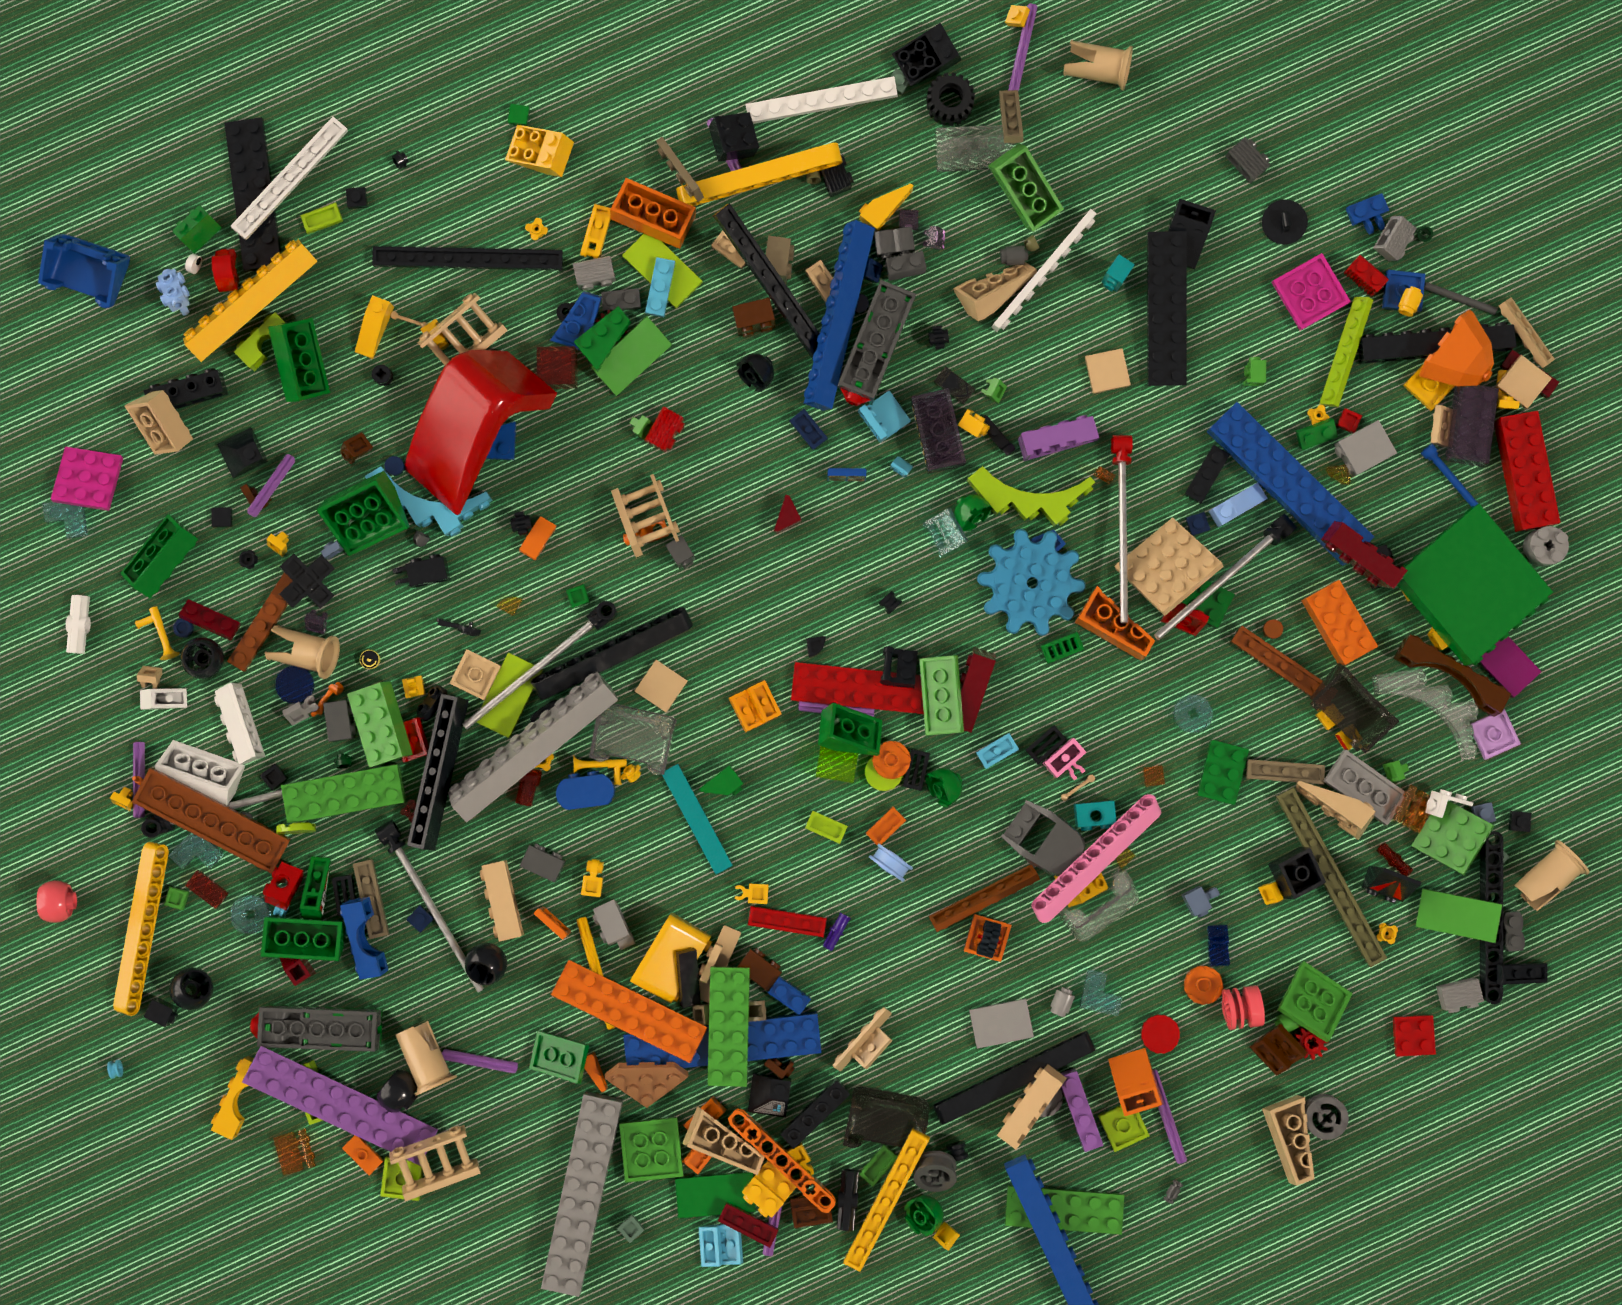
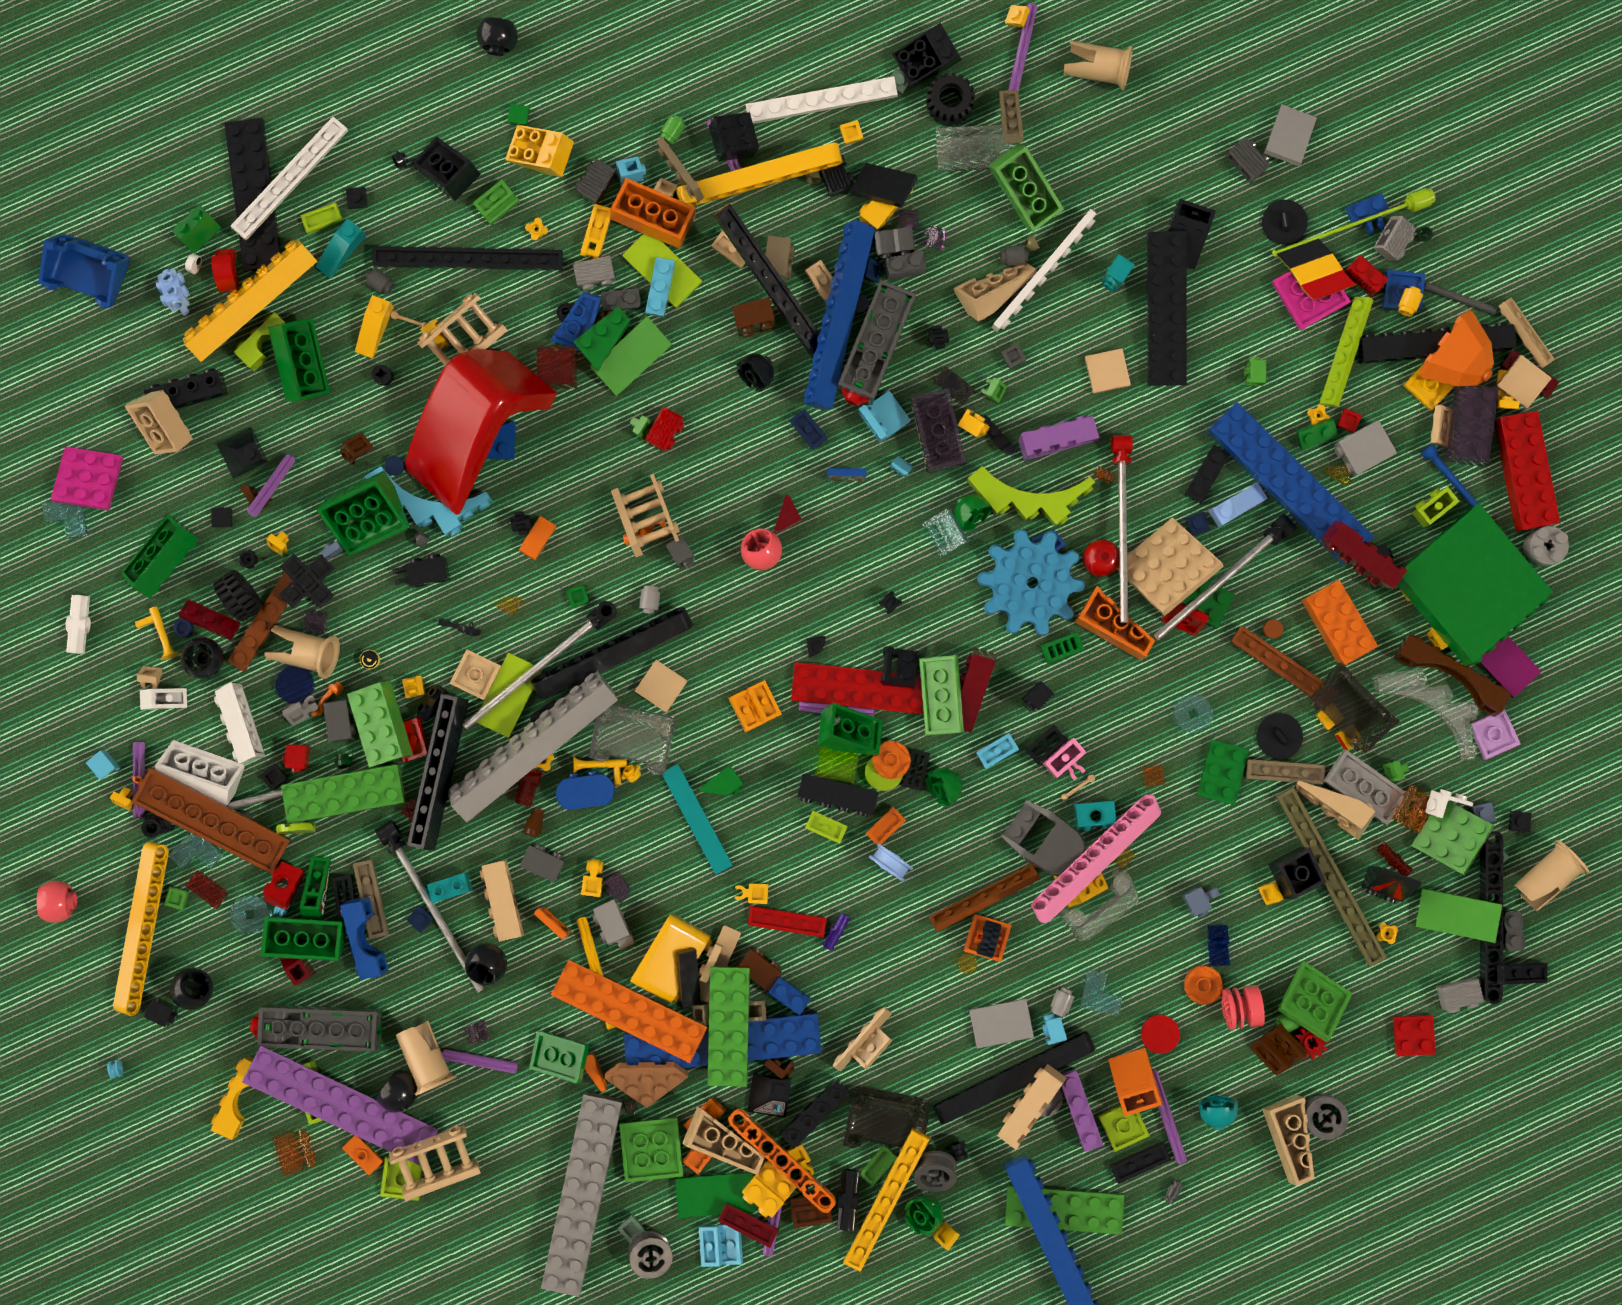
(102, 764): none -> medium azure panel
(237, 595): none -> black tyre
(296, 757): none -> red brick
(340, 247): none -> teal slope
(379, 281): none -> dark grey brick
(446, 168): none -> black slope
(449, 887): none -> teal brick
(477, 1032): none -> tile
(496, 202): none -> bright green plate
(497, 35): none -> black wheel
(534, 823): none -> reddish brown cone
(596, 181): none -> dark grey brick
(618, 887): none -> brick
(630, 169): none -> medium azure brick
(630, 1106): none -> clear smoke plate
(649, 599): none -> light grey brick
(660, 1256): none -> dark grey wheel
(666, 187): none -> tan plate
(672, 129): none -> bright green brick
(761, 549): none -> coral wheel
(837, 794): none -> black brick
(851, 132): none -> yellow plate
(883, 185): none -> black tile
(967, 963): none -> clear yellow tile
(1013, 356): none -> dark grey plate
(1037, 697): none -> black brick
(1053, 1029): none -> medium azure brick
(1101, 558): none -> red cylinder
(1140, 1162): none -> black tile
(1218, 1111): none -> teal cylinder
(1279, 736): none -> black shield
(1290, 135): none -> light grey tile
(1316, 265): none -> flag
(1435, 507): none -> lime brick

